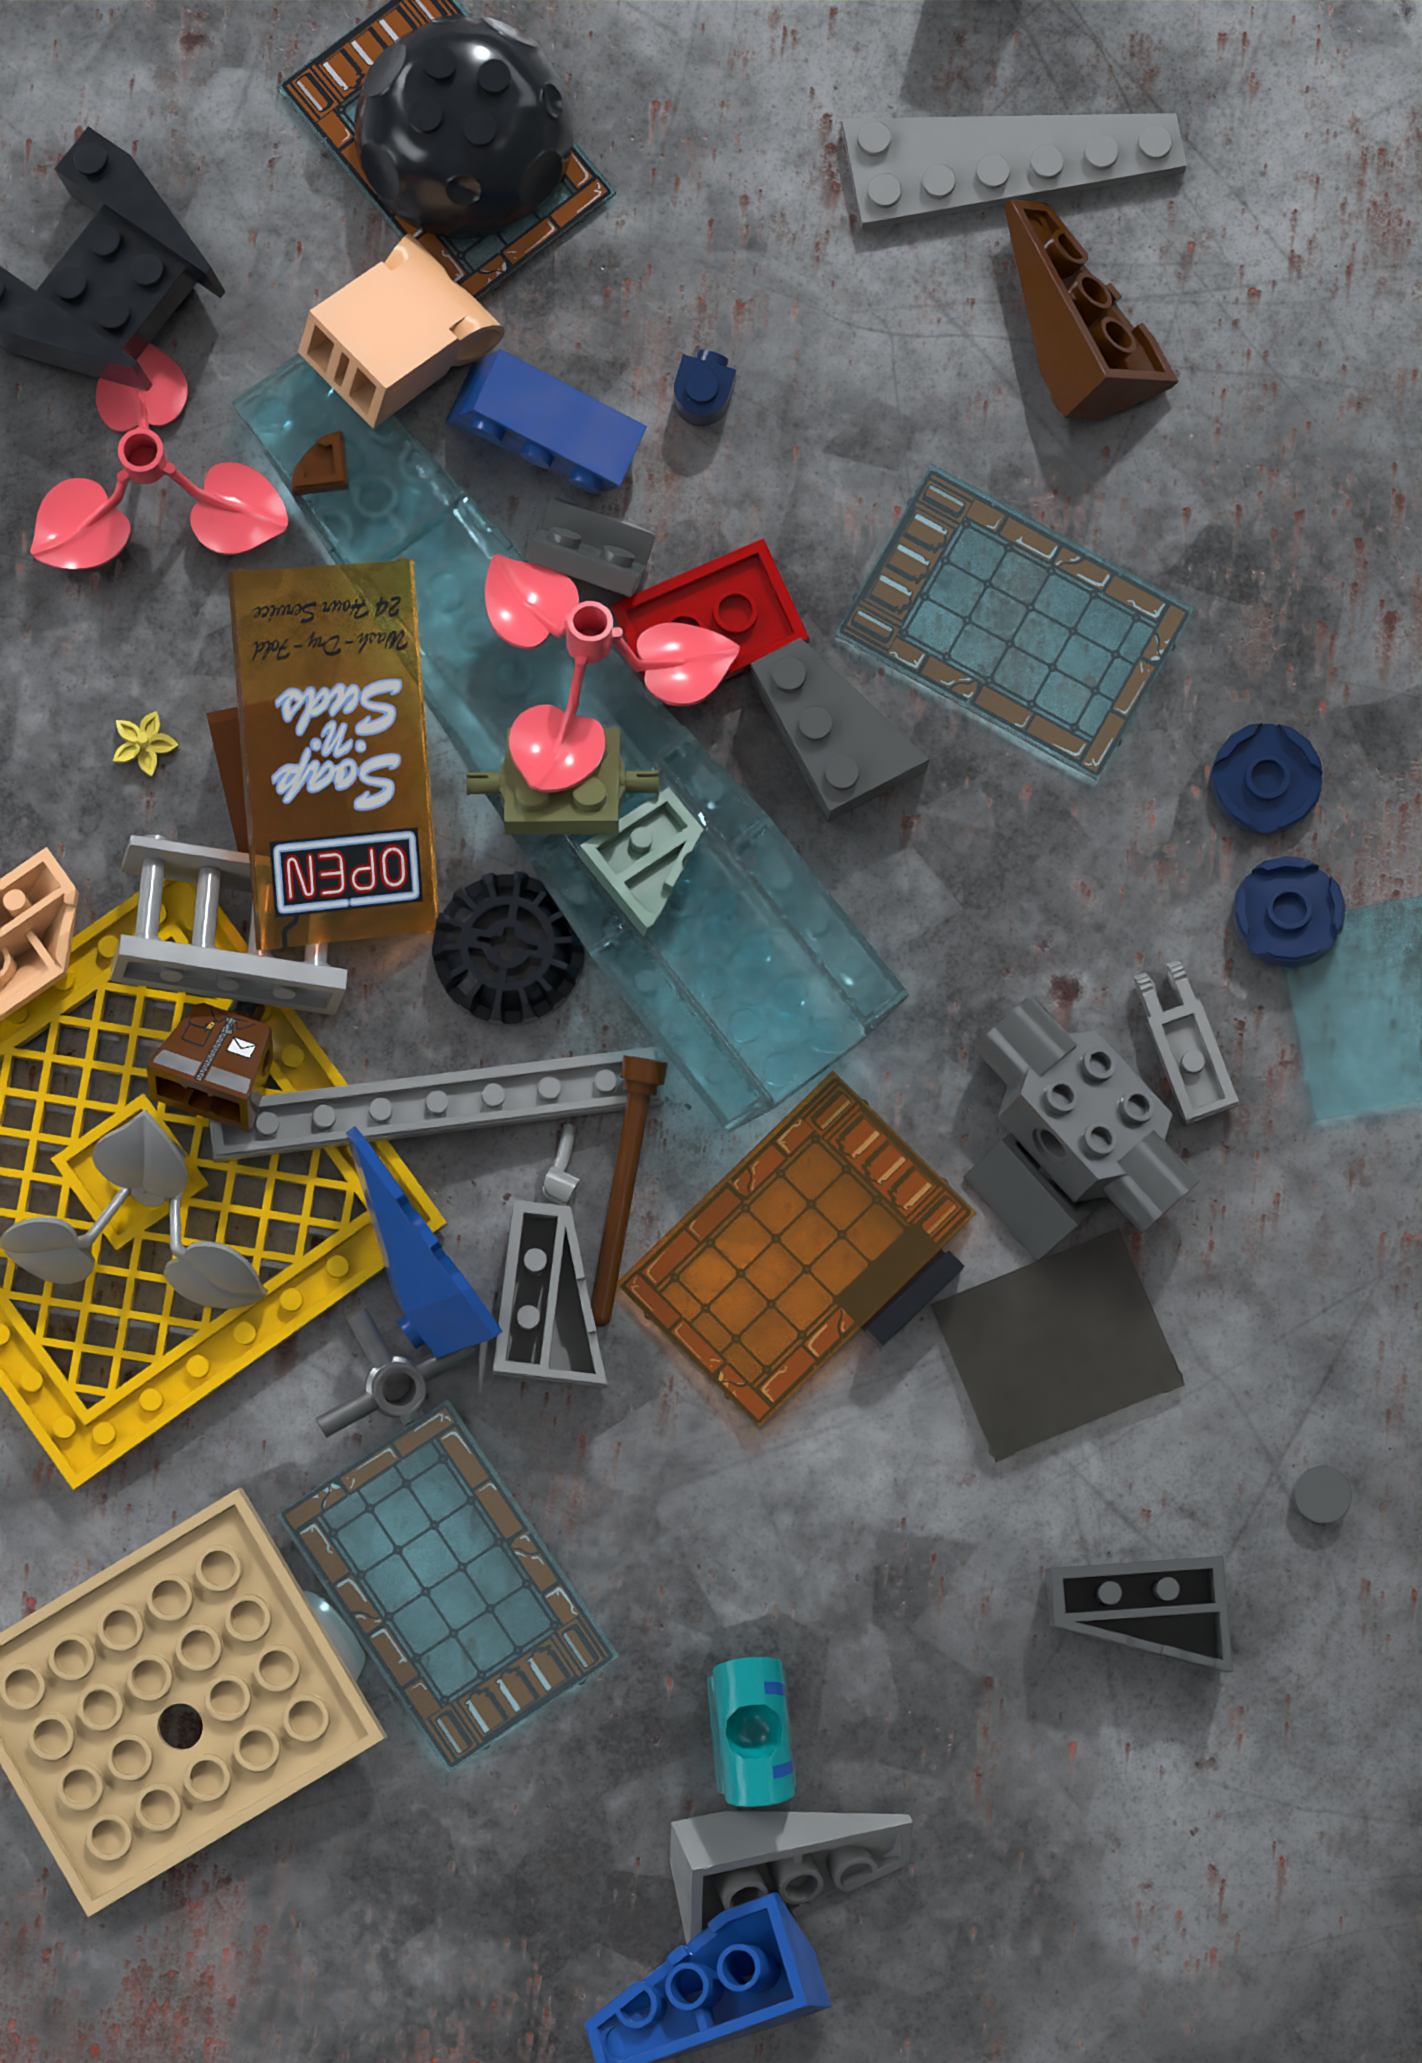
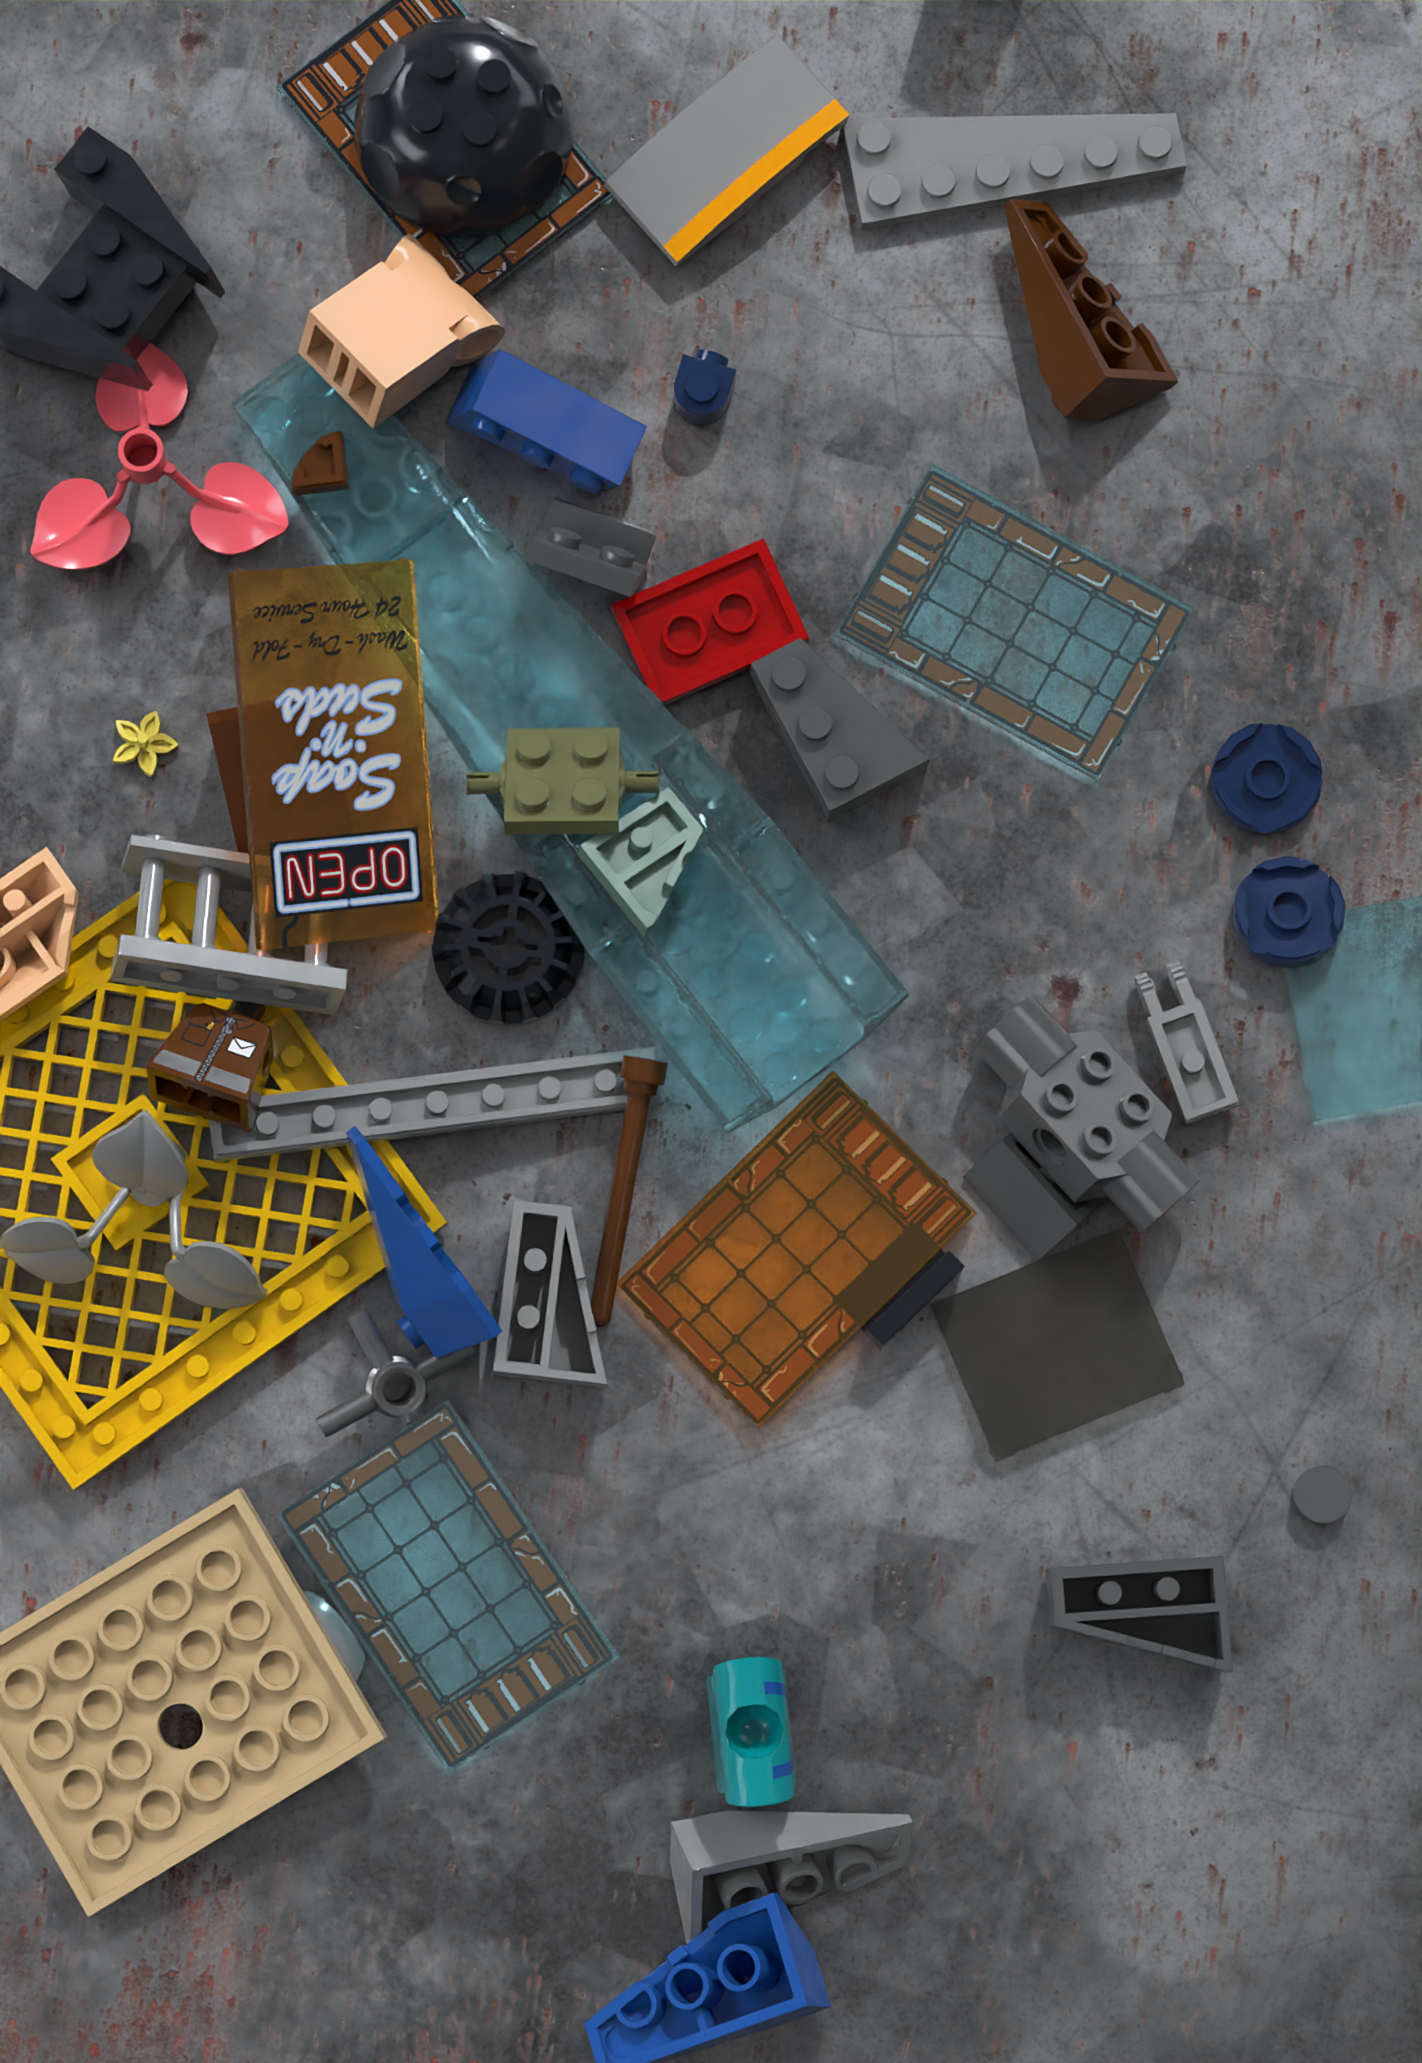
(532, 601): coral plant -> none
(558, 1184): light grey hand -> none
(726, 150): none -> light grey slope

